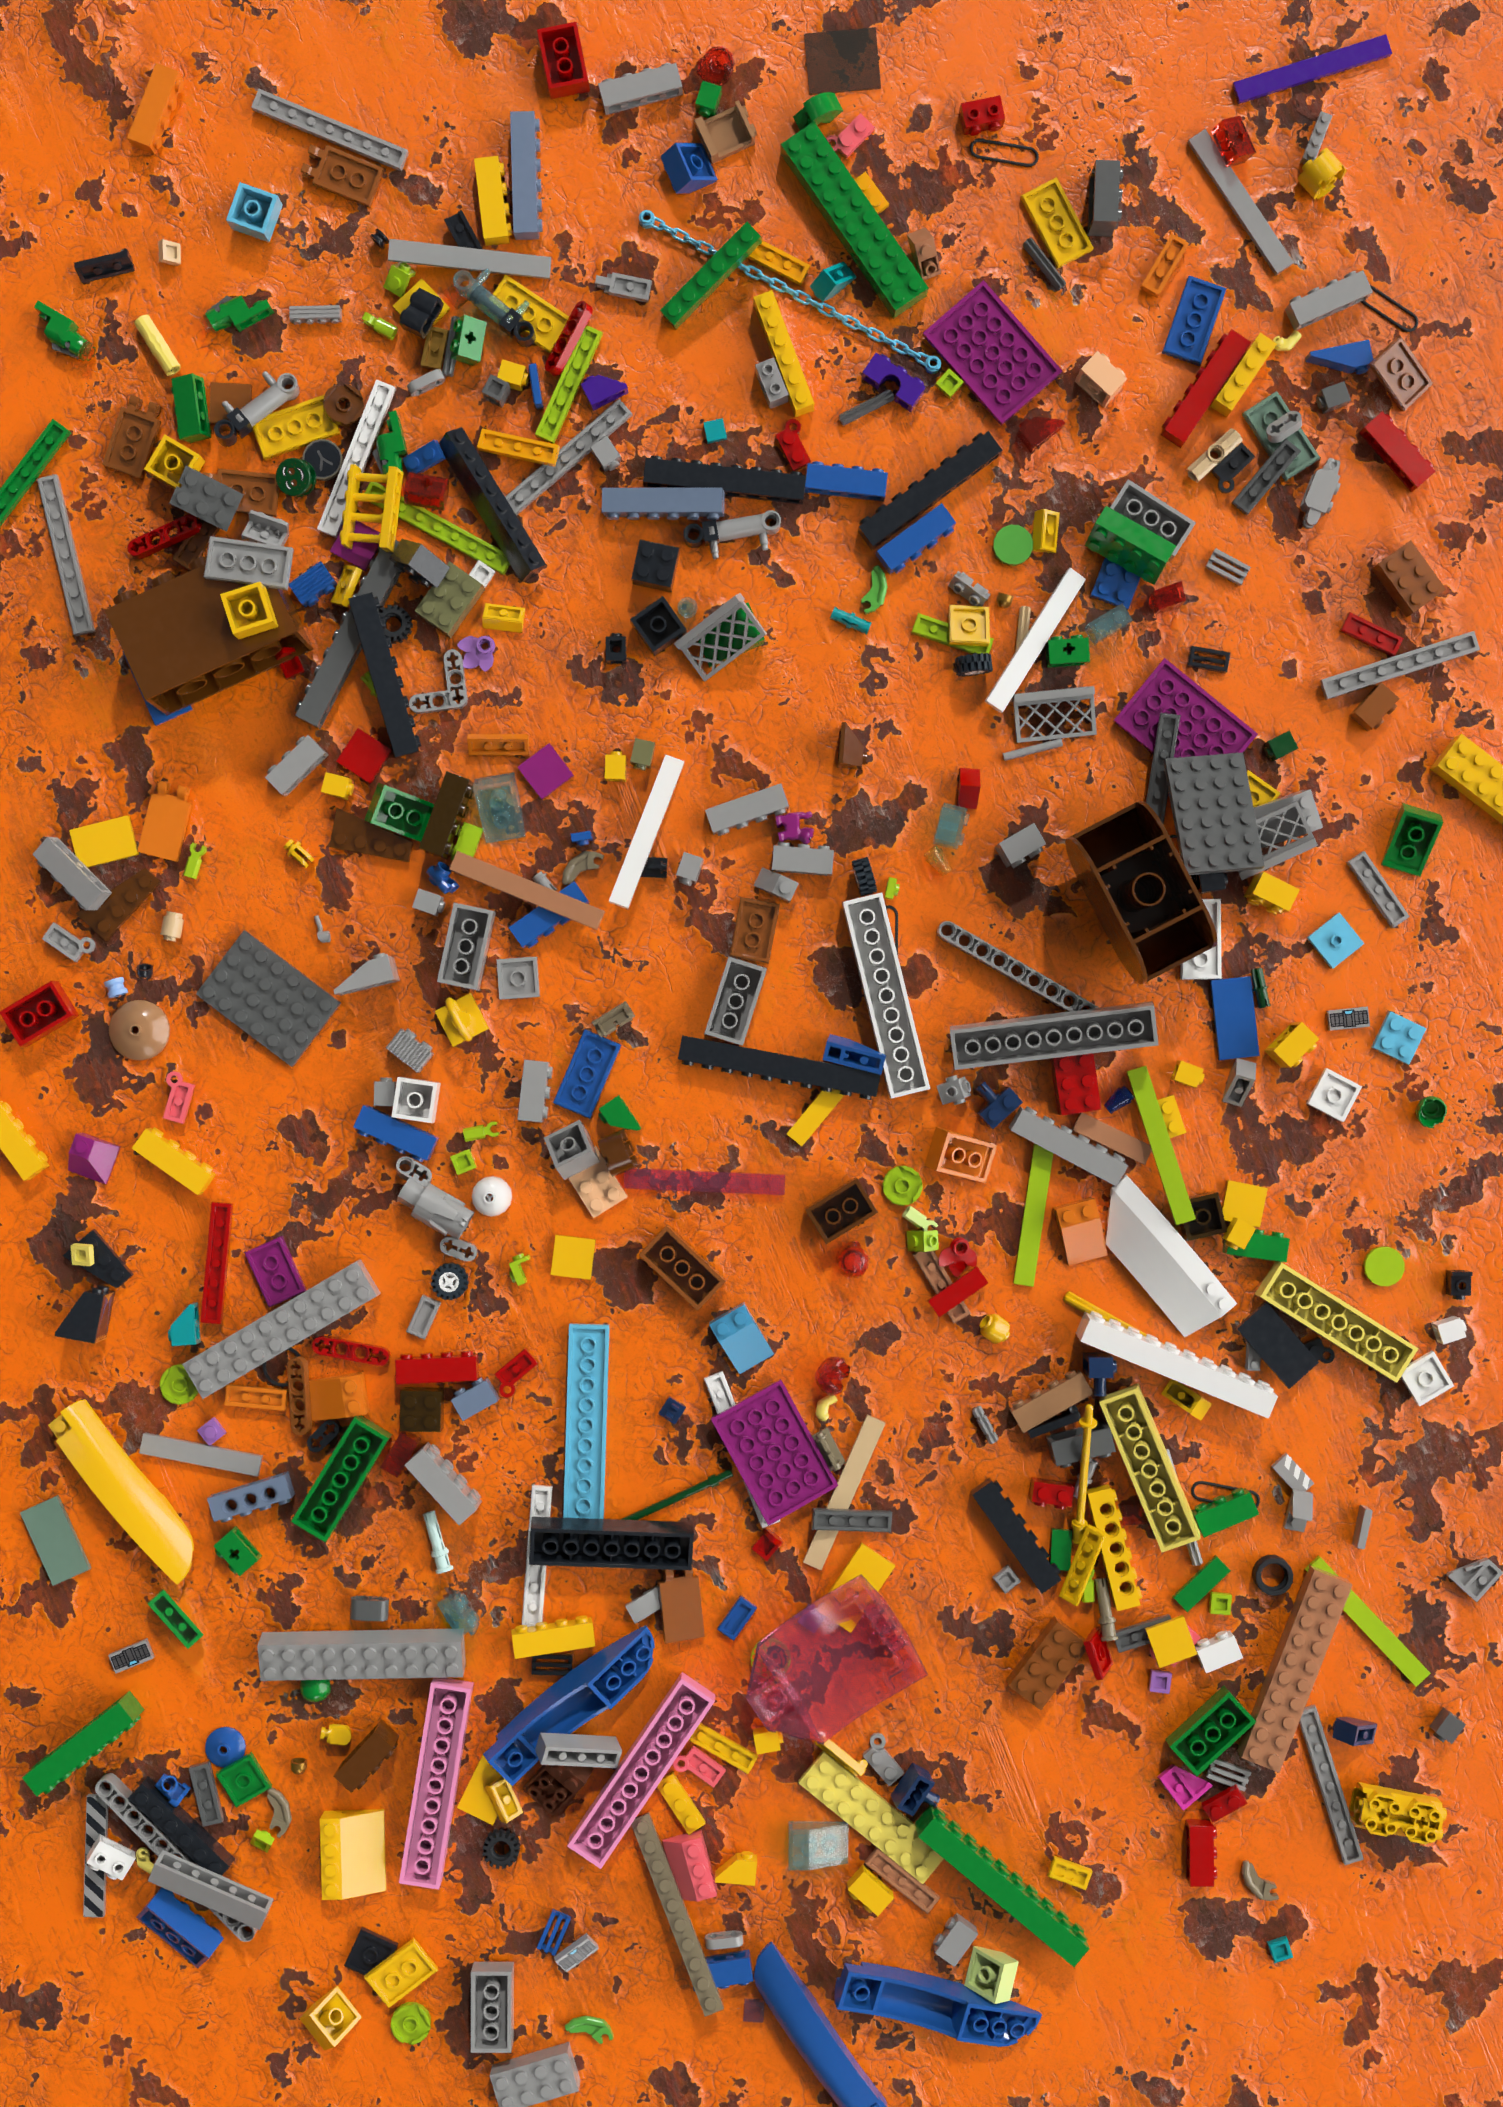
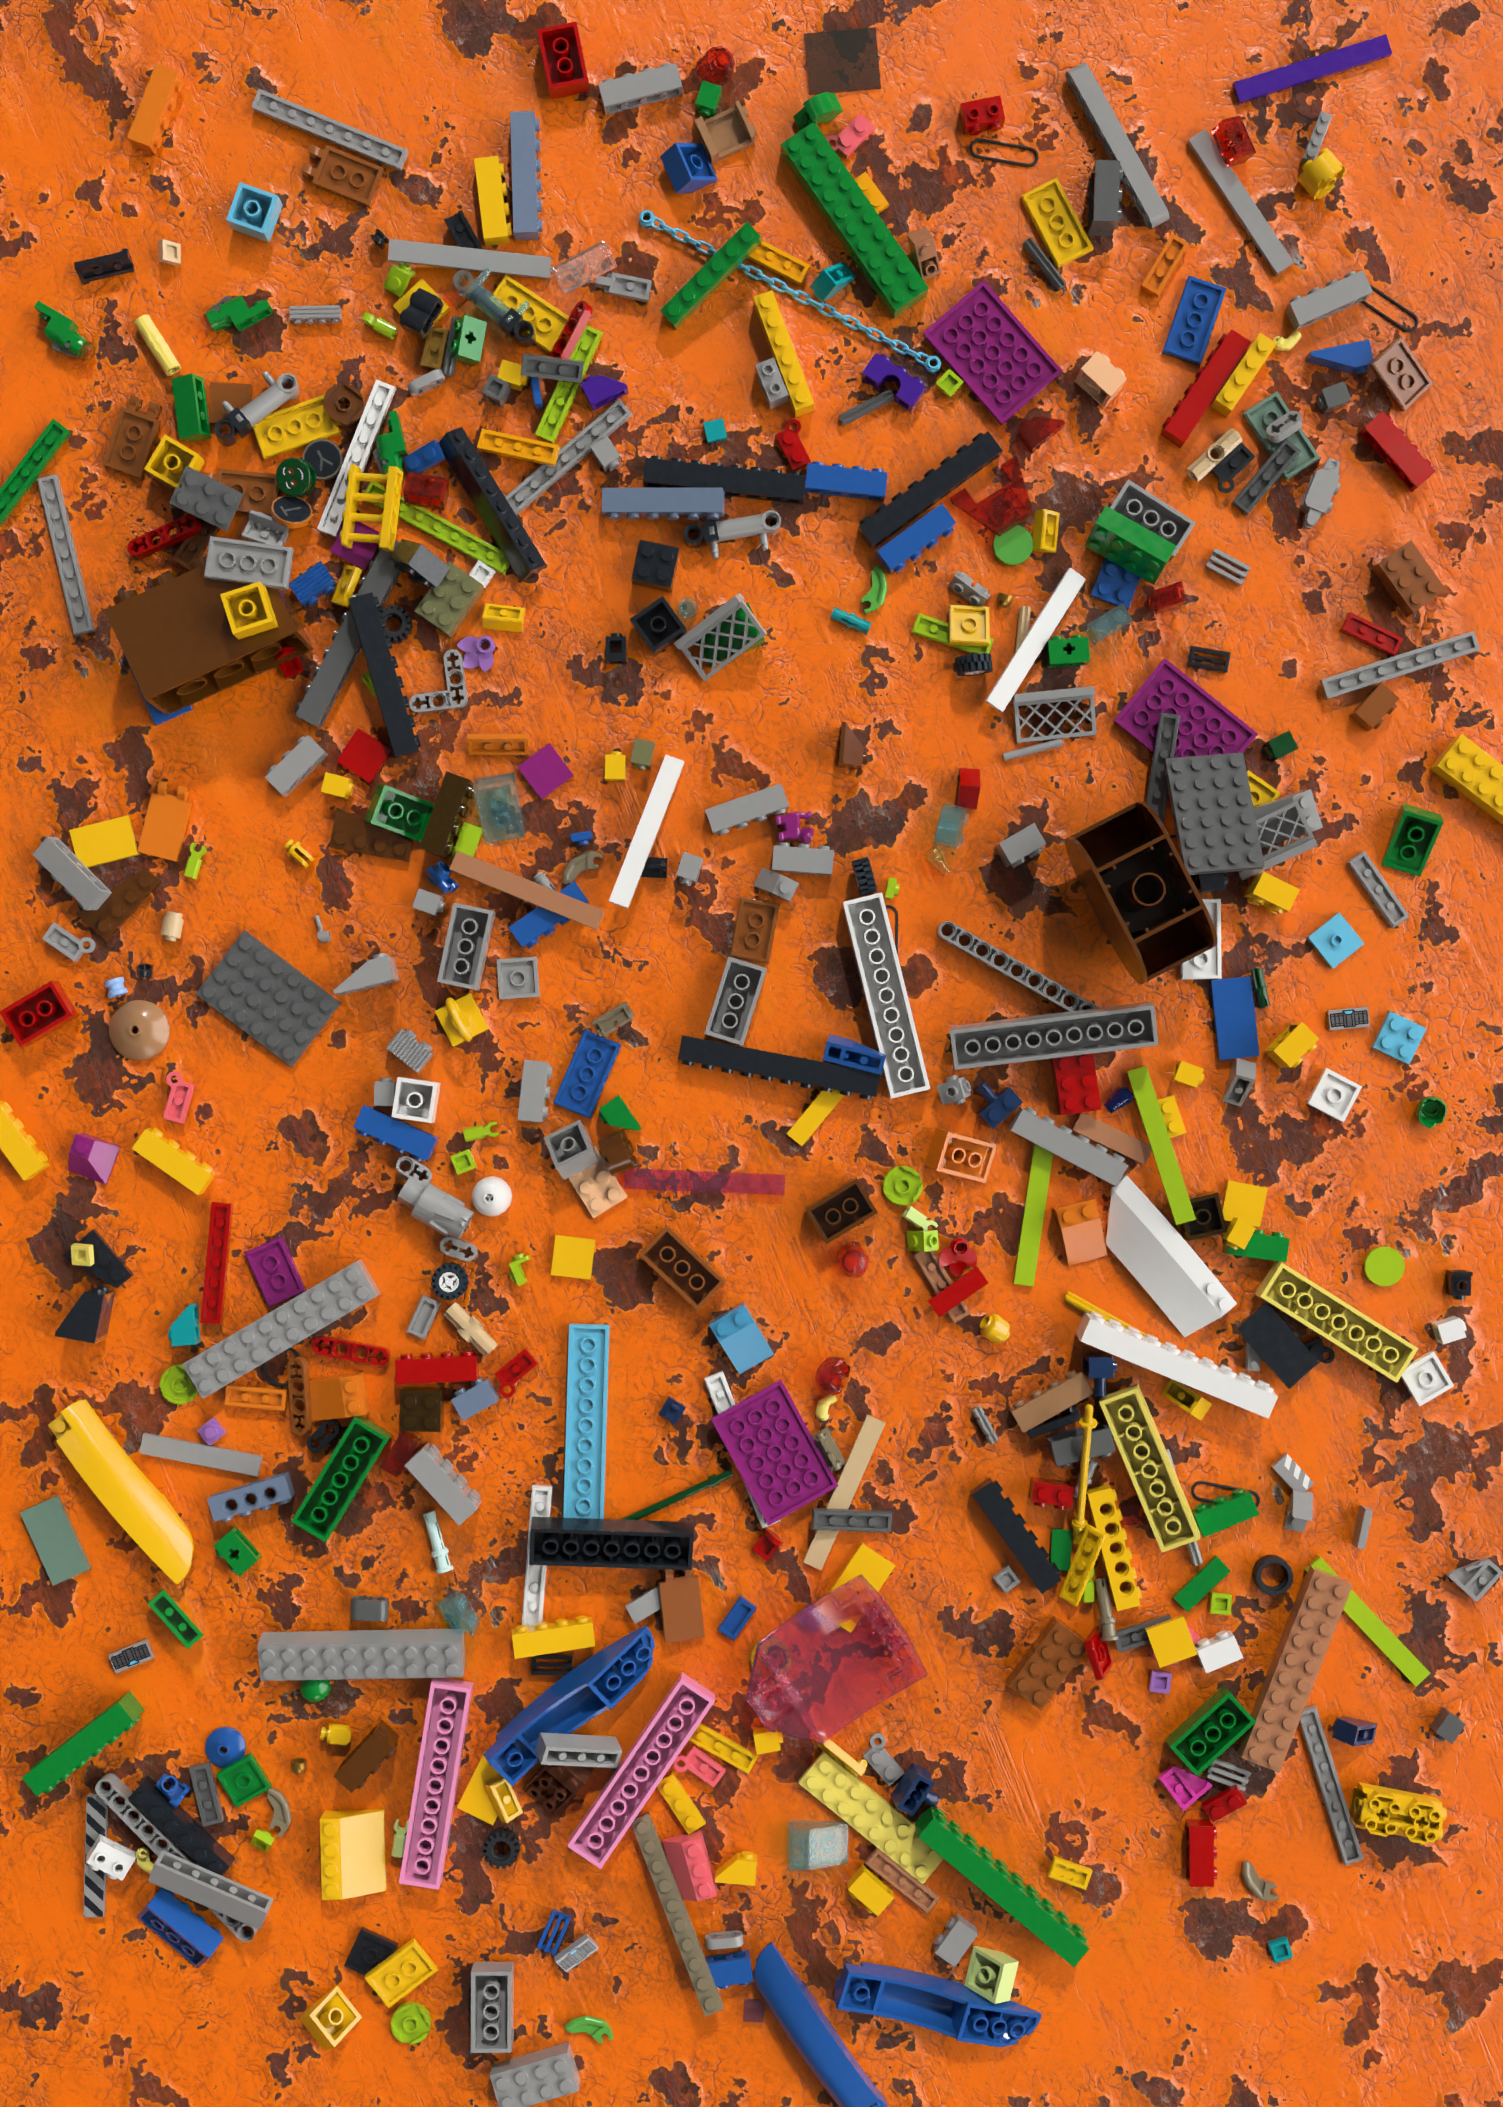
(291, 511): none -> black tile
(399, 1839): none -> yellowish green bar
(470, 1329): none -> tan piece
(552, 368): none -> dark grey plate
(583, 267): none -> clear brick
(1002, 508): none -> clear red wing
(1117, 145): none -> light grey beam

